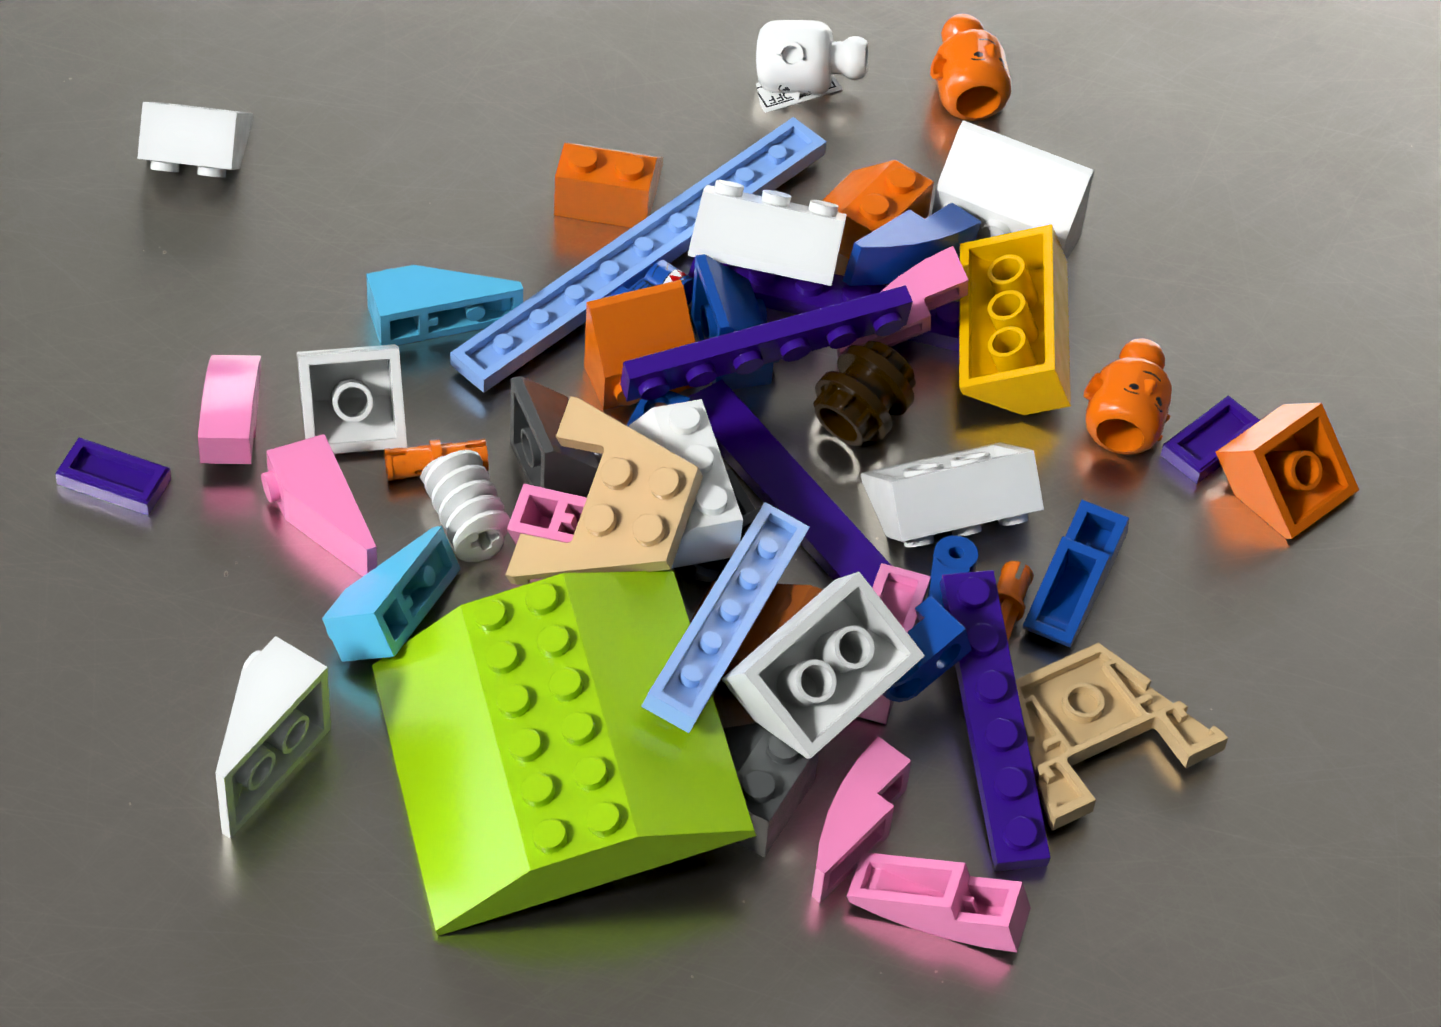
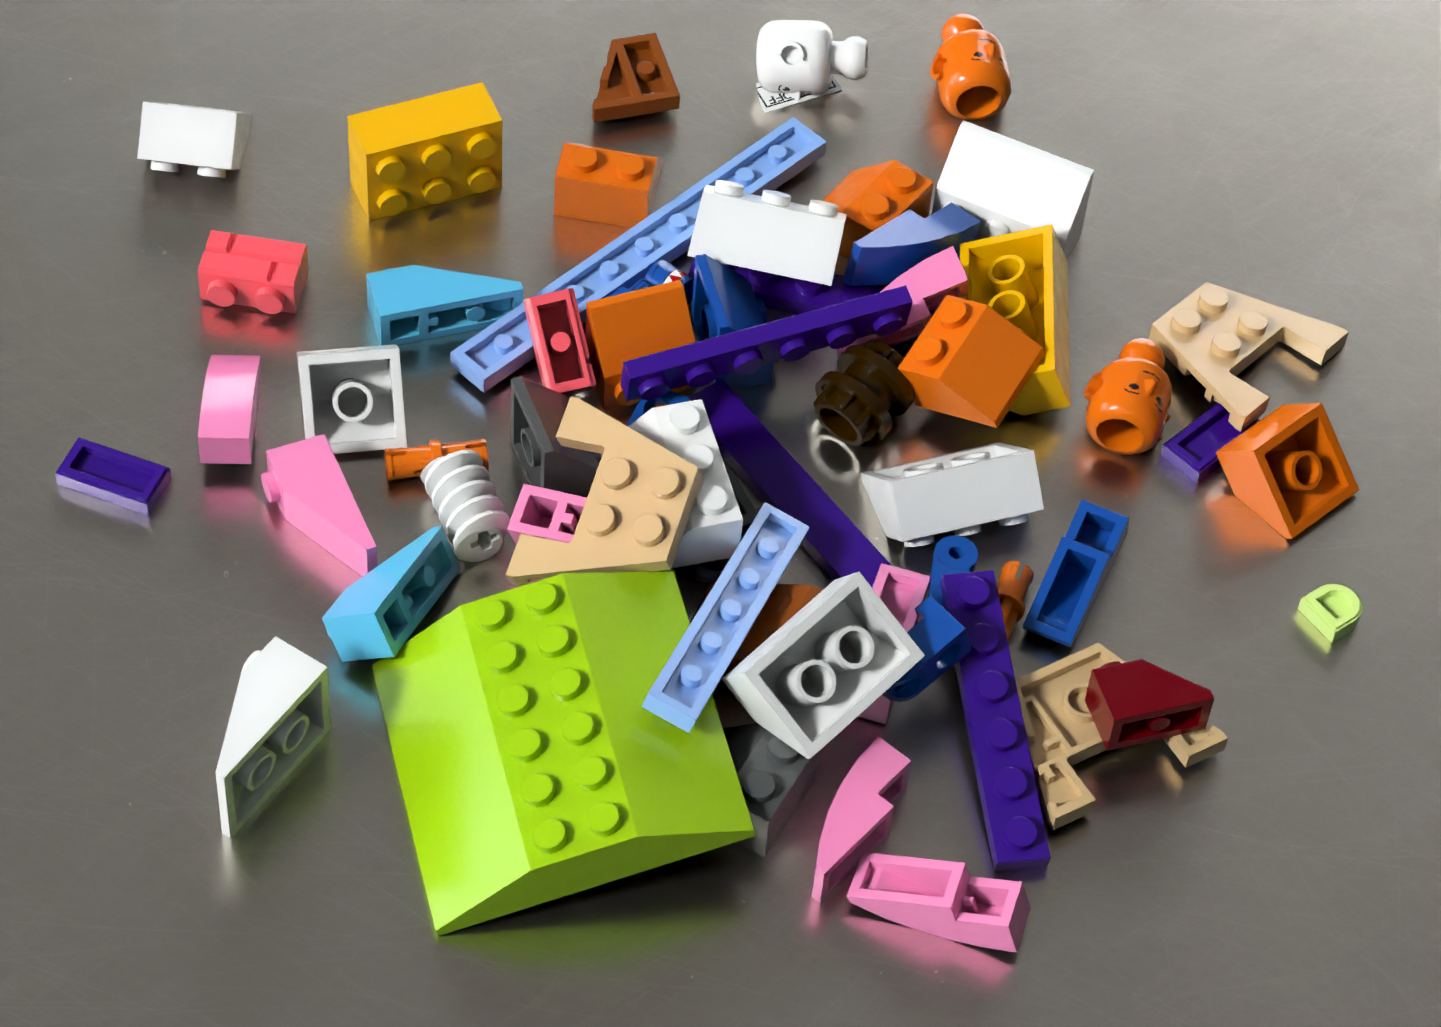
(253, 272): none -> coral brick
(425, 151): none -> yellow brick
(559, 342): none -> coral brick
(635, 80): none -> dark orange wing
(970, 362): none -> orange slope
(1144, 703): none -> dark red slope
(1224, 331): none -> tan wing
(1332, 610): none -> yellowish green tile

